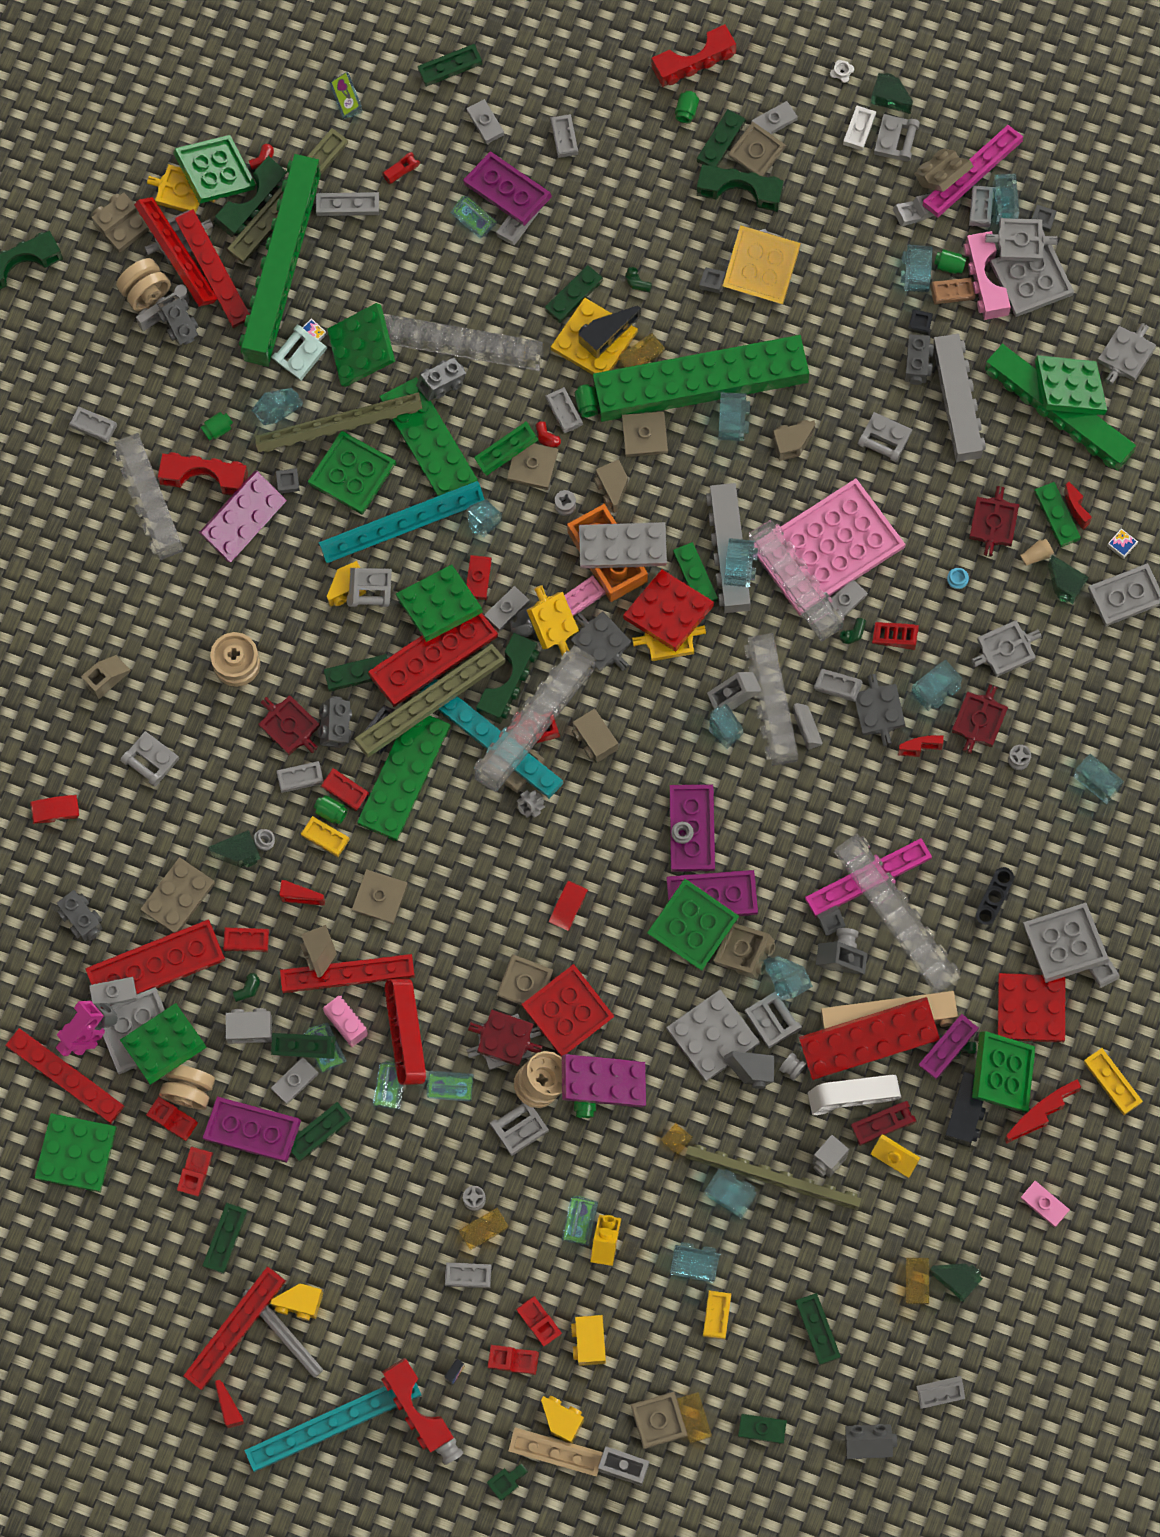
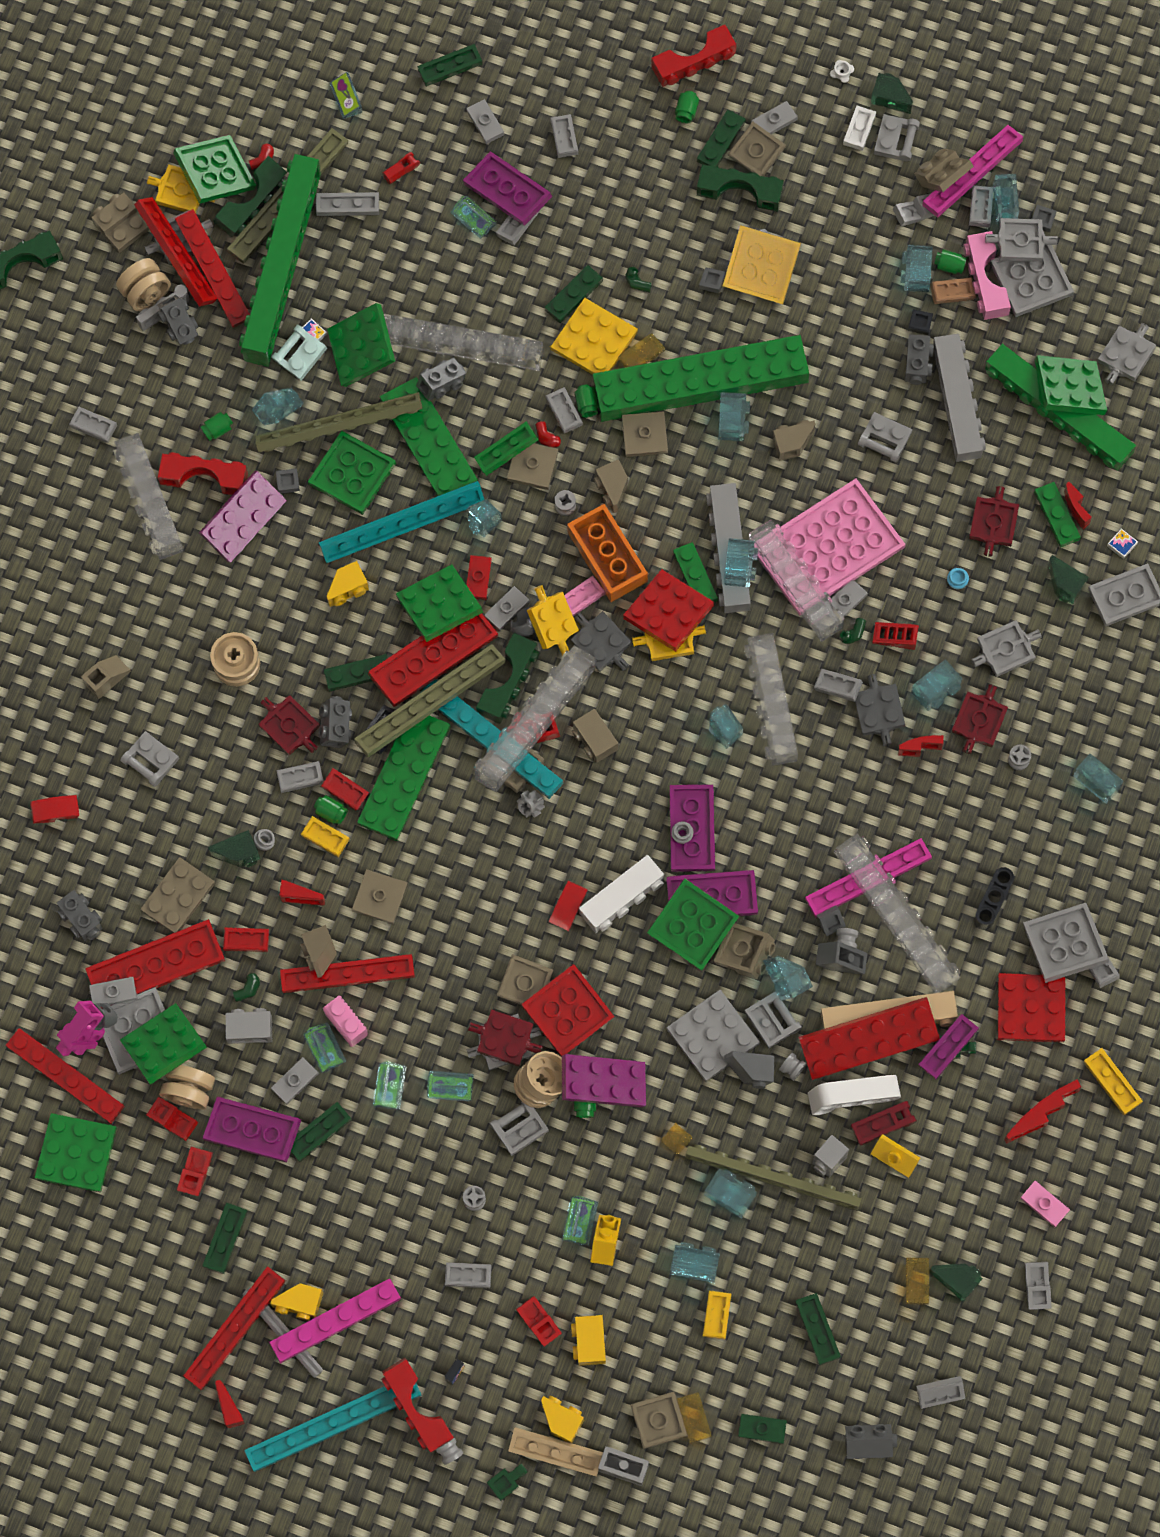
(303, 1045): dark green plate -> none
(334, 1320): none -> dark pink plate
(369, 580): light grey plate -> none
(405, 1031): red beam -> none
(483, 1229): clear yellow plate -> none
(513, 1360): red slope -> none
(604, 331): black slope -> none
(621, 894): none -> white brick
(622, 545): light grey plate -> none
(735, 690): light grey brick -> none
(807, 726): light grey slope -> none
(965, 1114): black brick -> none
(1003, 1071): green plate -> none
(1037, 1285): none -> light grey slope
(1039, 551): tan cone -> none

